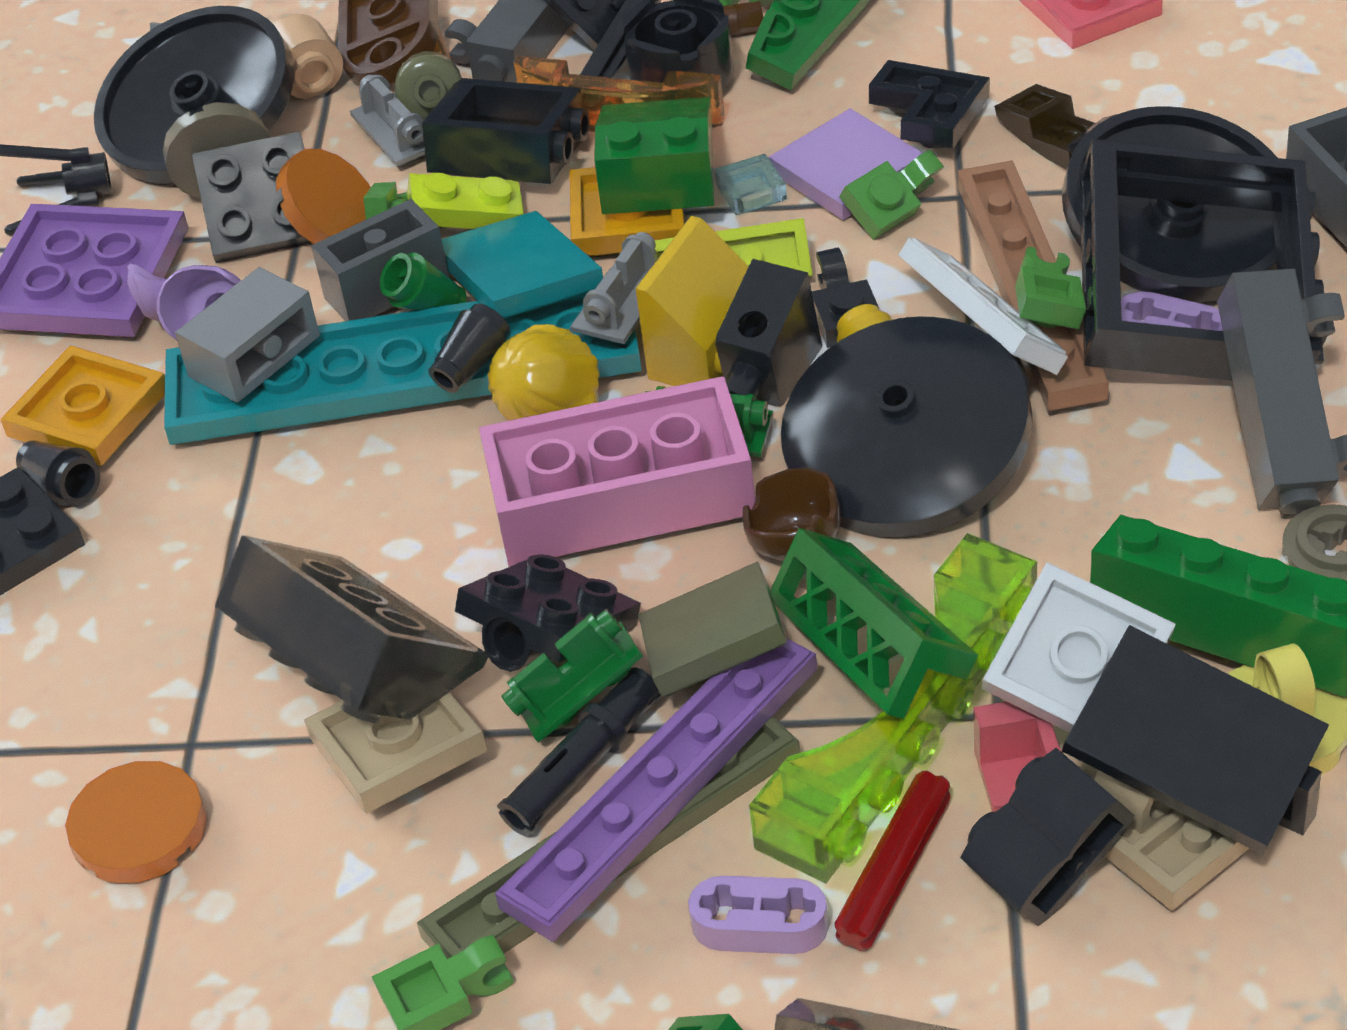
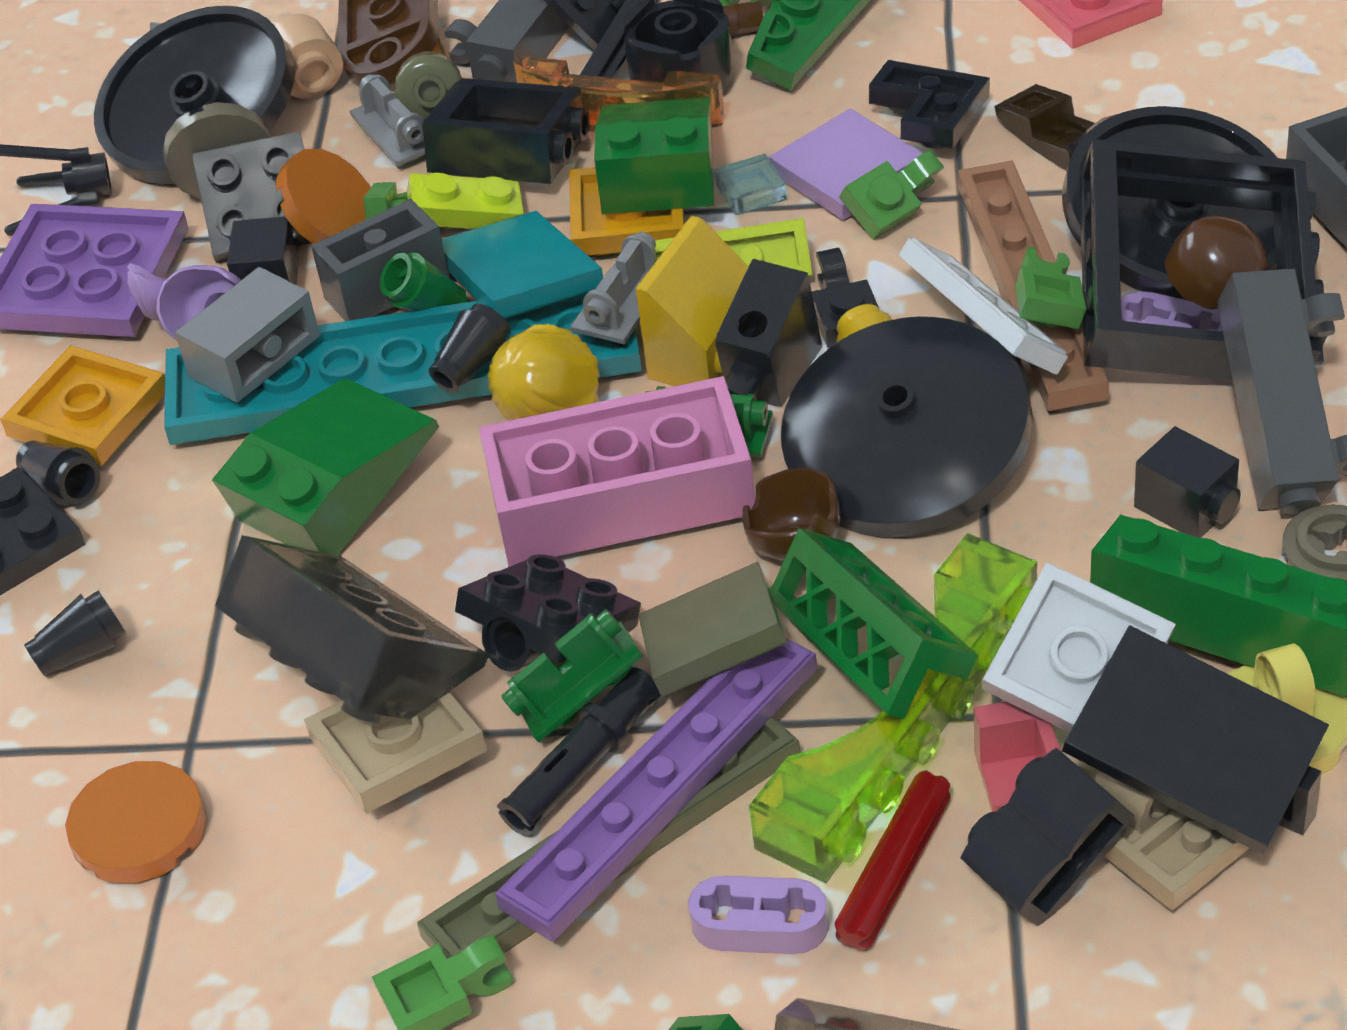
(75, 634): none -> black cone
(263, 244): none -> black brick
(323, 466): none -> green slope
(1187, 483): none -> black brick
(1209, 254): none -> reddish brown hair

